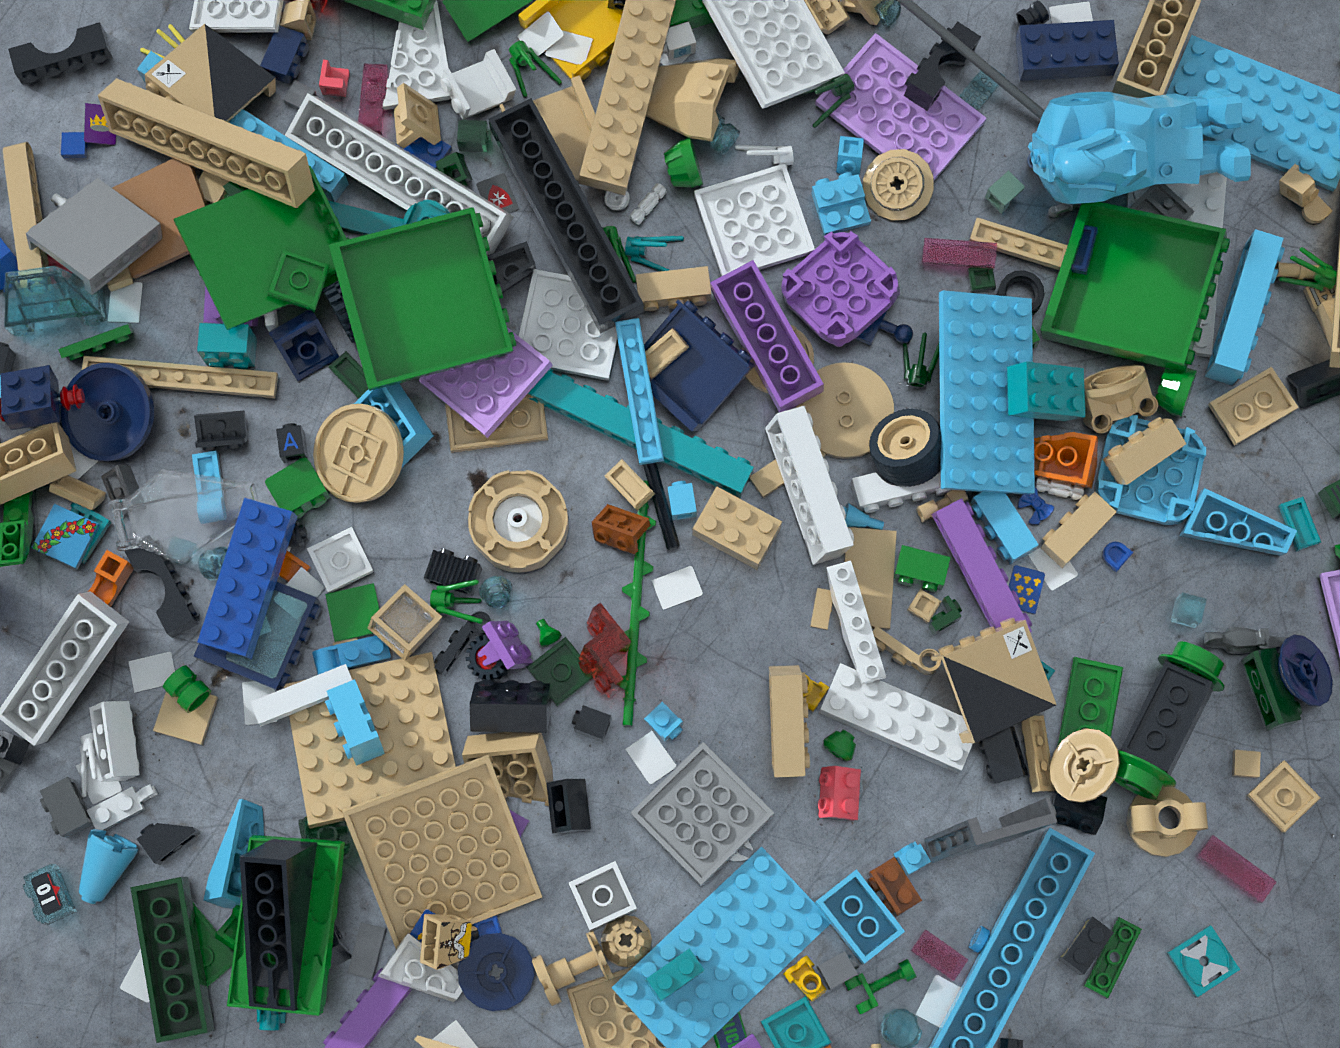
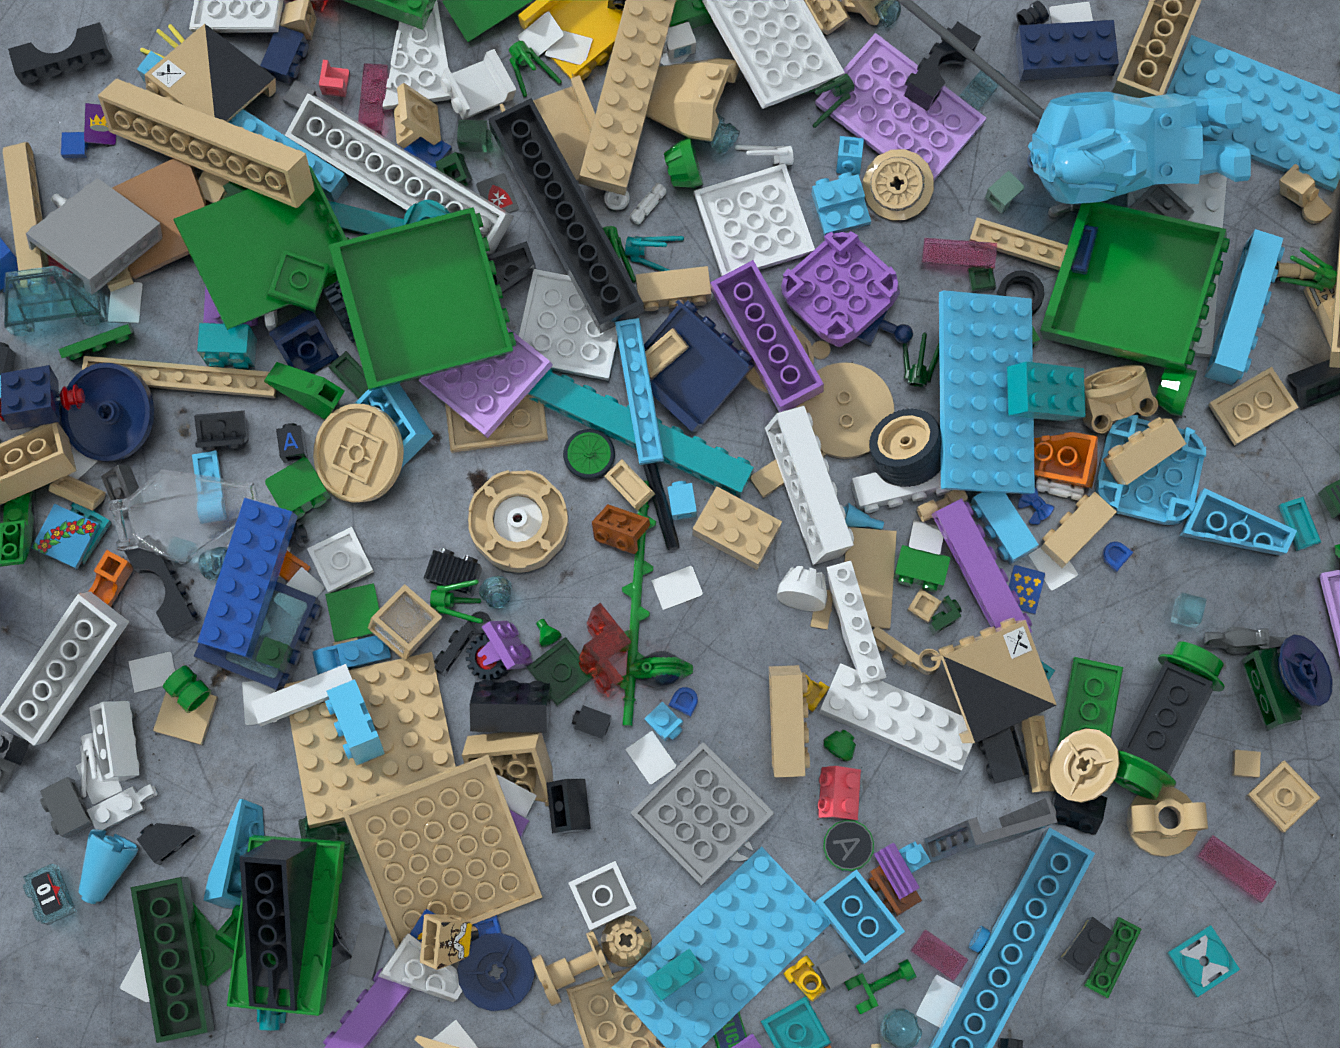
(274, 654): none -> dark green brick
(305, 388): none -> green slope
(517, 798): none -> white sticker
(589, 454): none -> green wheel
(660, 669): none -> green hat
(684, 701): none -> blue tile
(803, 589): none -> white piece
(821, 349): none -> tan piece
(848, 845): none -> black tile
(896, 870): none -> medium lavender tile
(926, 537): none -> white sticker

